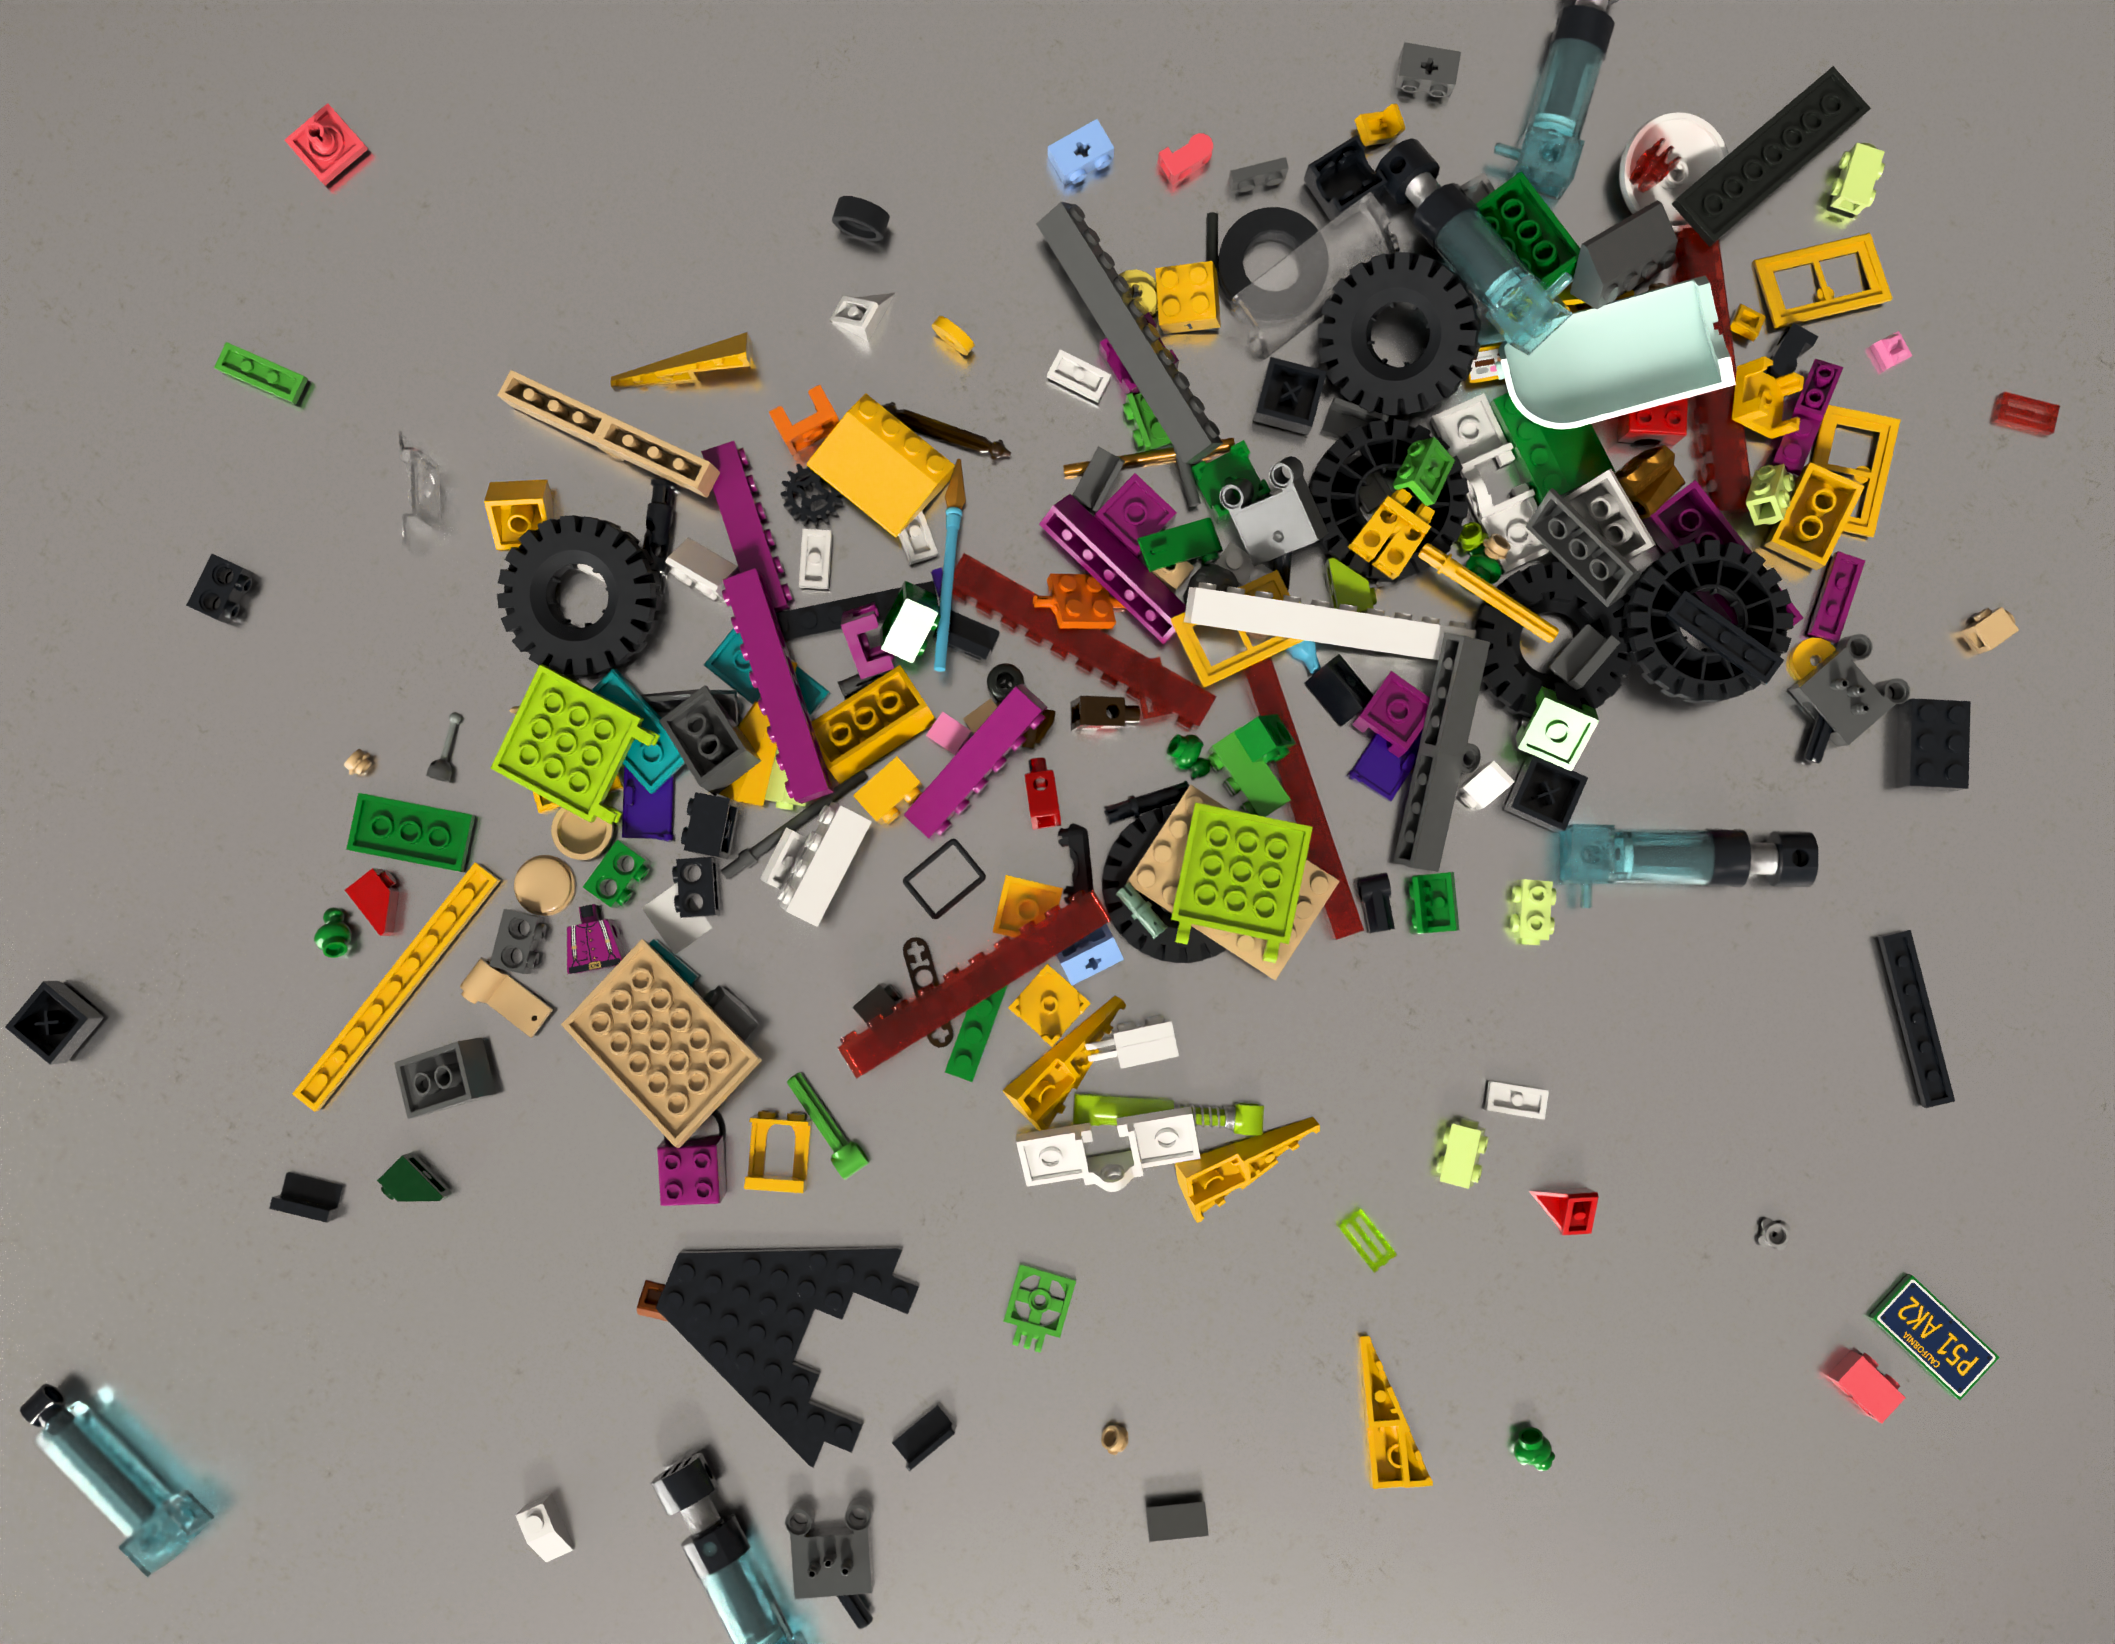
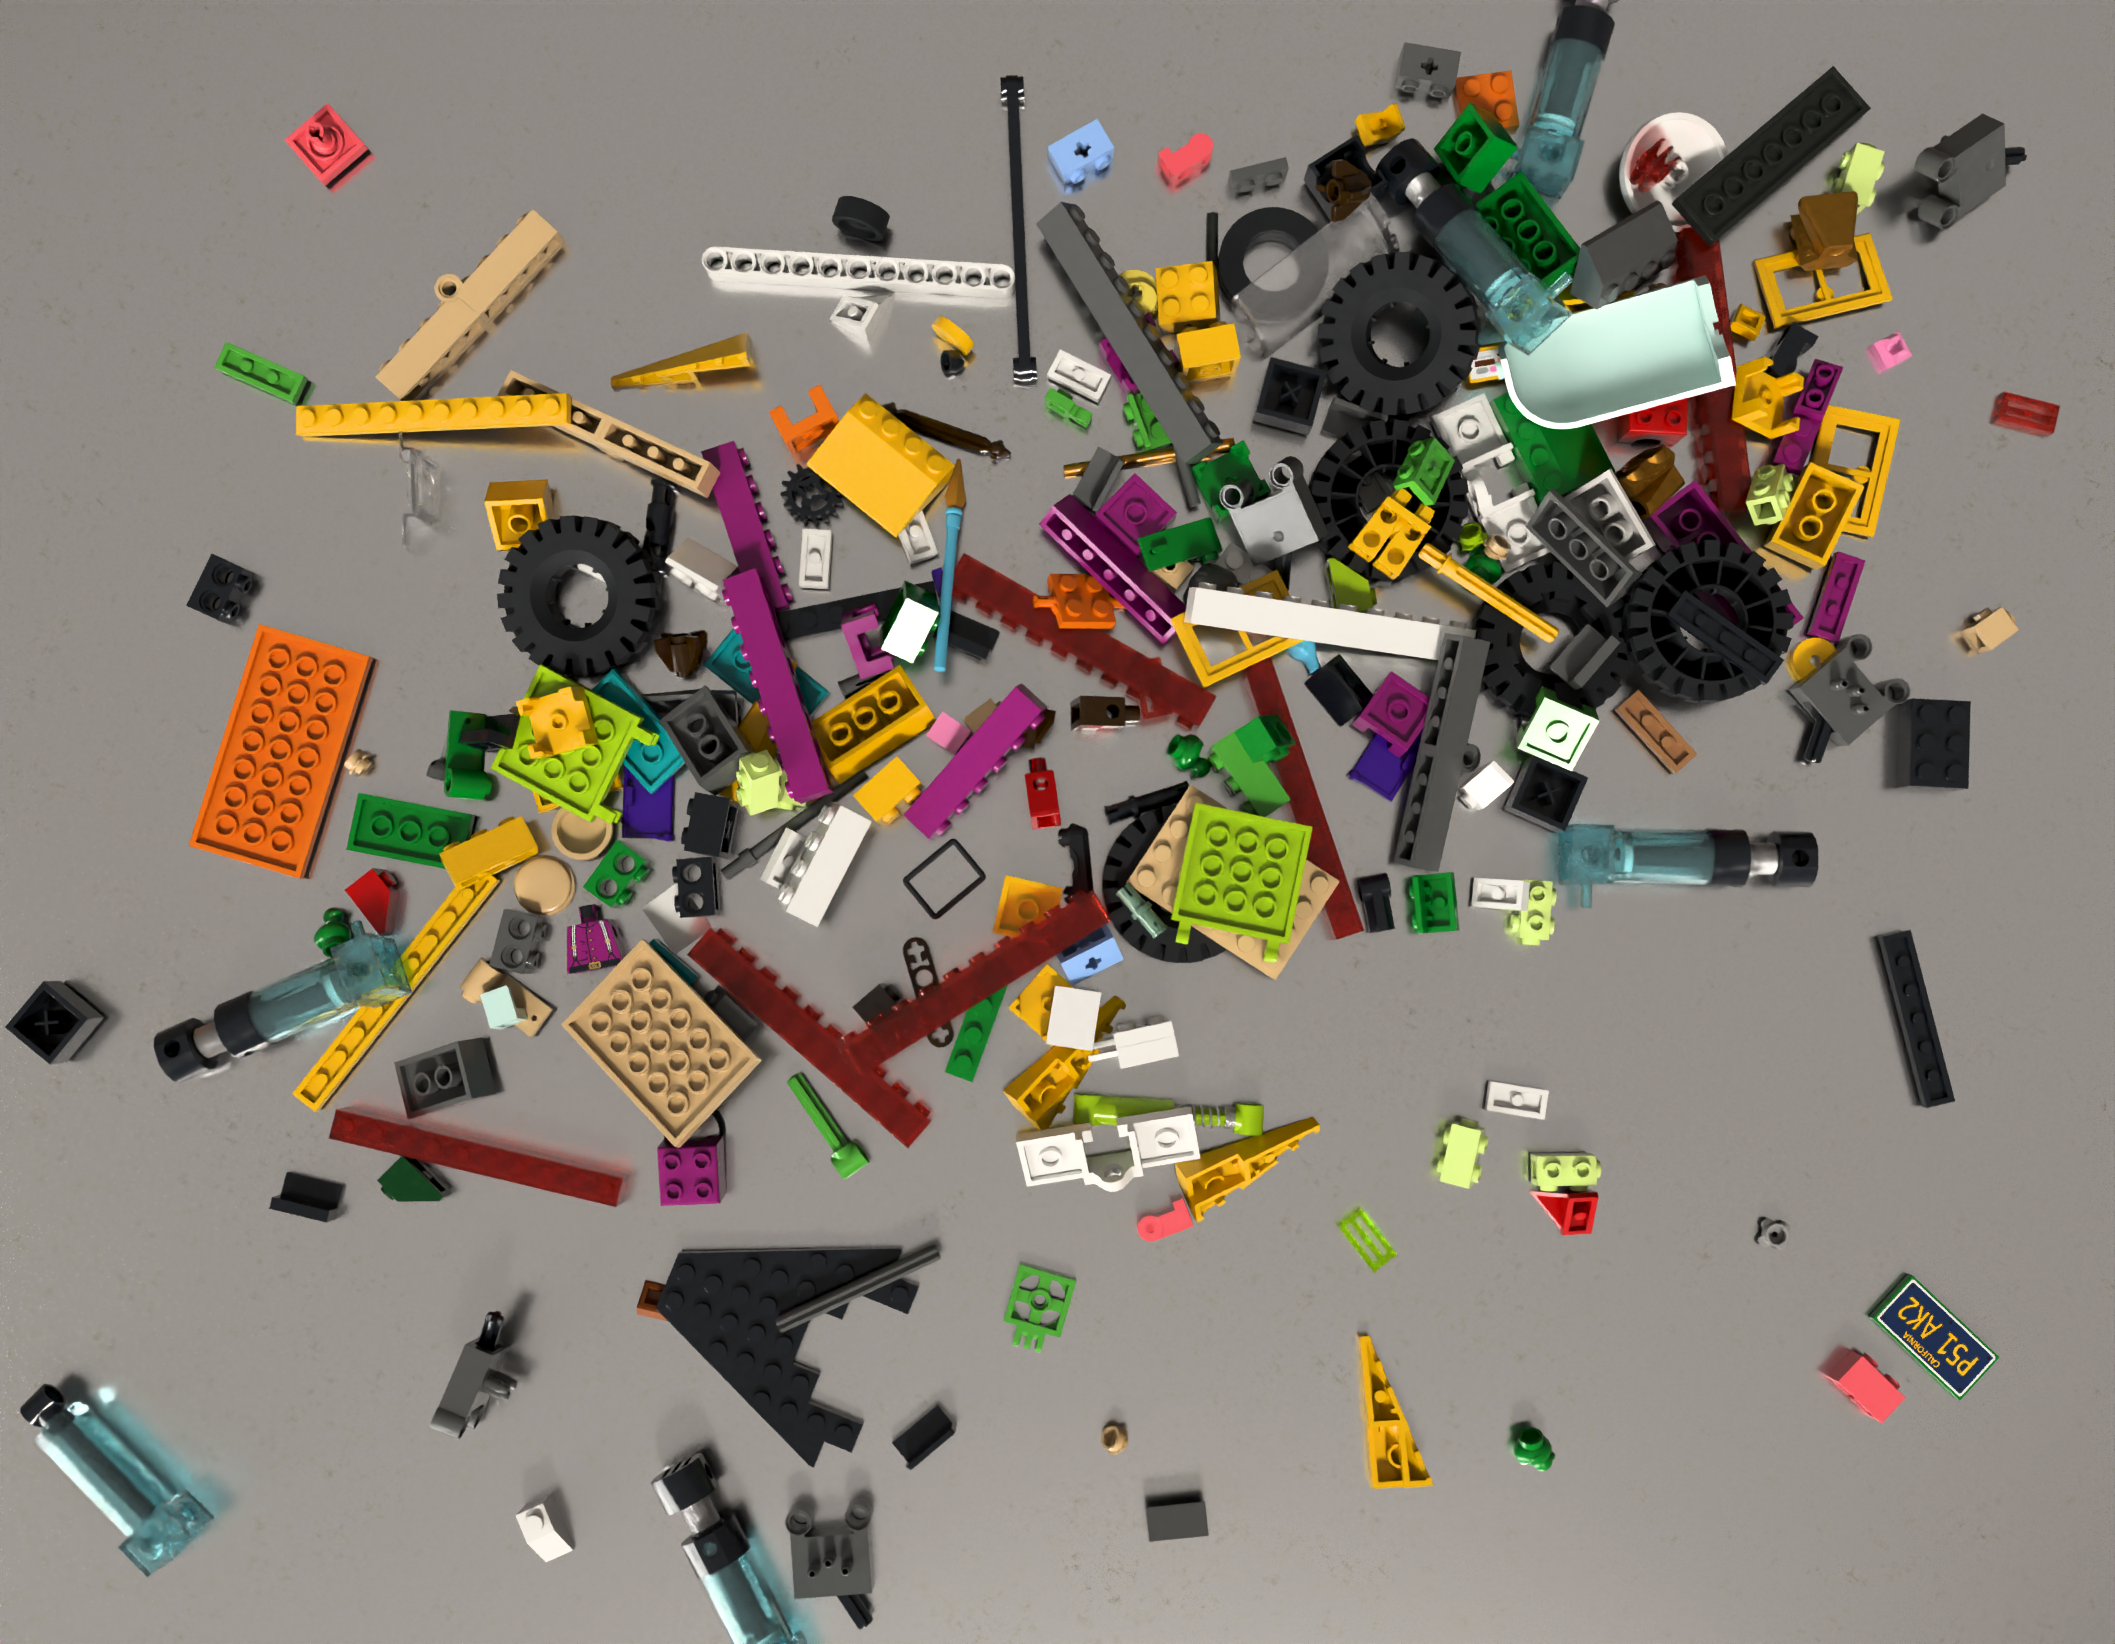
(280, 751): none -> orange plate
(360, 973): none -> clear light blue piece
(434, 415): none -> yellow plate
(463, 762): none -> green door
(470, 307): none -> tan hinge
(475, 1380): none -> dark grey piece
(479, 1156): none -> clear red brick
(488, 852): none -> yellow brick
(498, 733): none -> black panel
(501, 1008): none -> light aqua panel
(559, 722): none -> yellow panel
(681, 651): none -> dark brown brick
(758, 782): none -> yellowish green brick
(760, 1125): yellow panel -> none
(808, 1035): none -> clear red brick
(849, 263): none -> white beam
(858, 1288): none -> dark grey axle
(951, 361): none -> black hinge
(1000, 673): pearl dark grey head -> none
(1013, 91): none -> black piece
(1063, 404): none -> bright green plate
(1073, 1018): none -> white sticker
(1168, 1222): none -> coral leg
(1207, 351): none -> yellow brick
(1346, 190): none -> dark brown brick
(1475, 148): none -> green brick
(1490, 92): none -> orange plate
(1500, 894): none -> white plate
(1564, 1169): none -> yellowish green brick
(1655, 731): none -> medium nougat plate
(1825, 231): none -> pearl gold piece
(1967, 169): none -> dark grey piece

